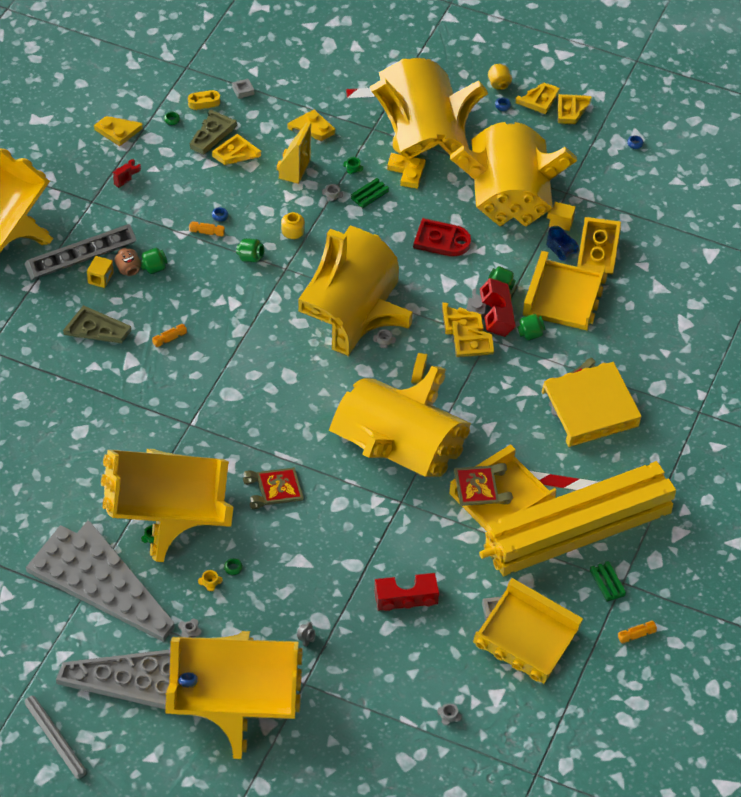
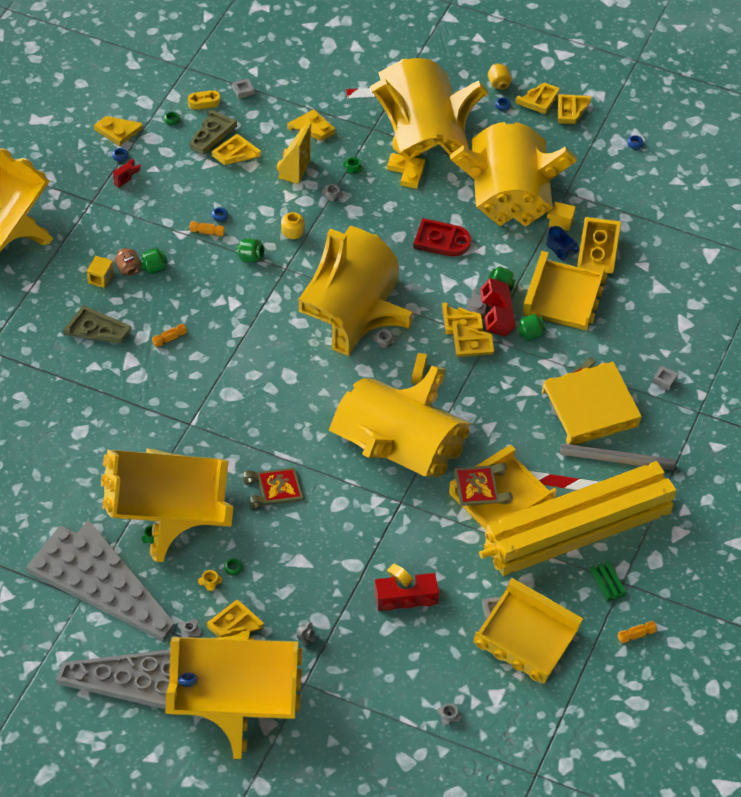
(55, 737): light grey axle -> none
(80, 251): light grey brick -> none
(120, 158): none -> blue piece
(234, 620): none -> yellow wing
(367, 191): green tile -> none
(401, 576): none -> yellow beam
(615, 456): none -> light grey axle
(665, 378): none -> light grey plate

